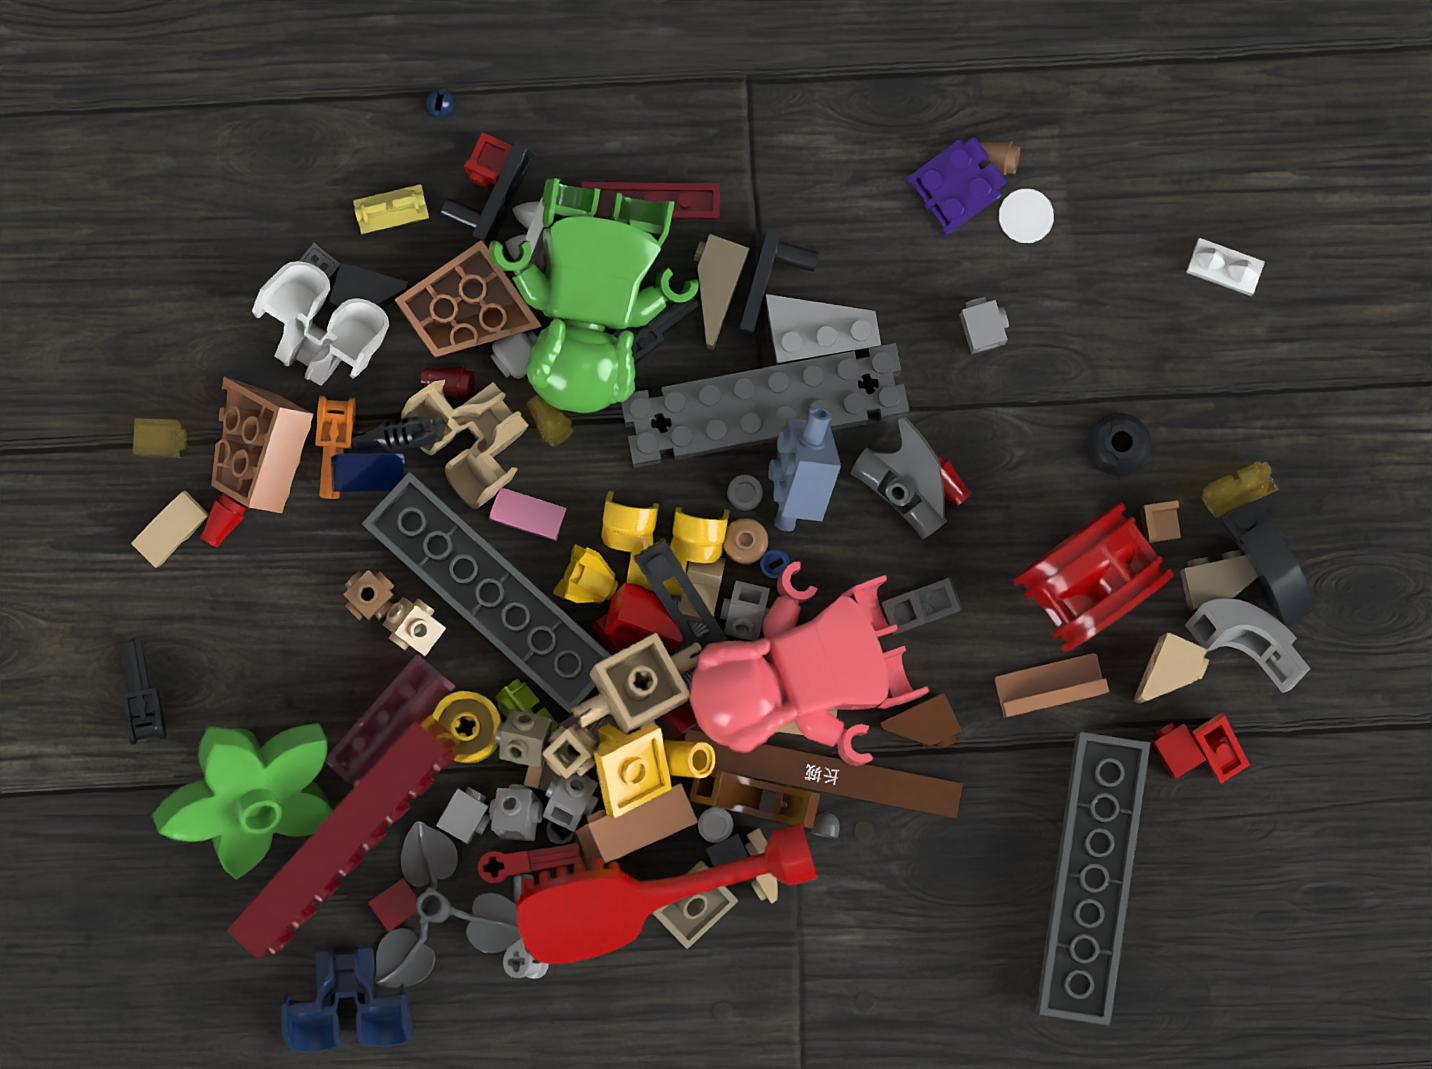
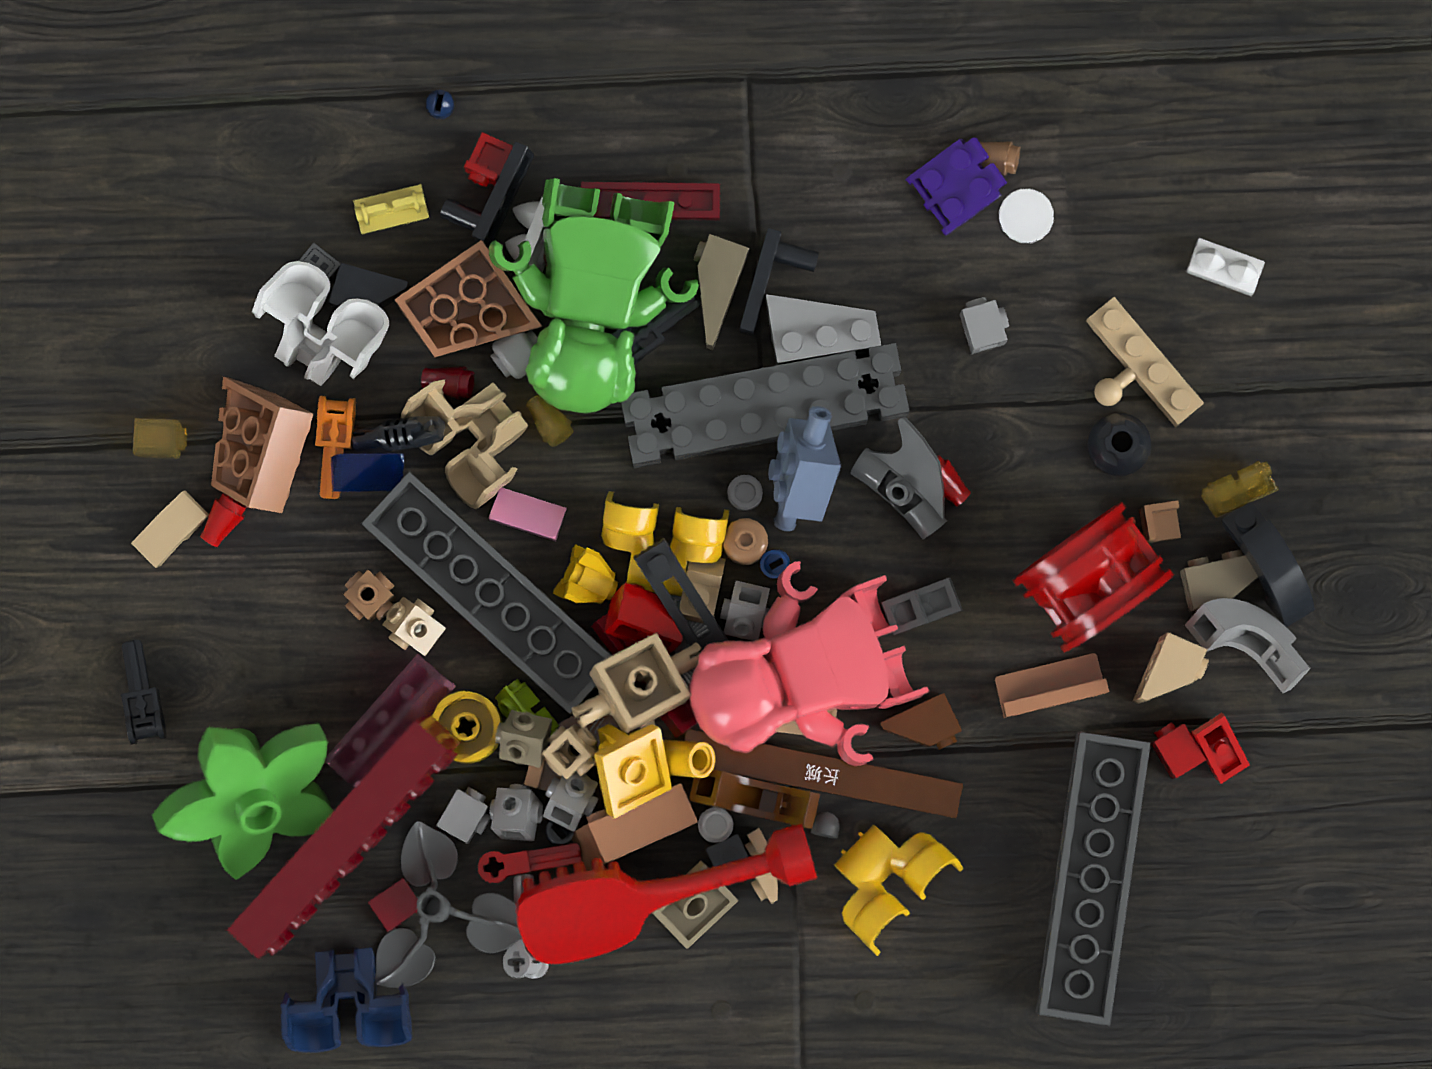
(872, 862): none -> yellow piece
(1142, 363): none -> tan plate

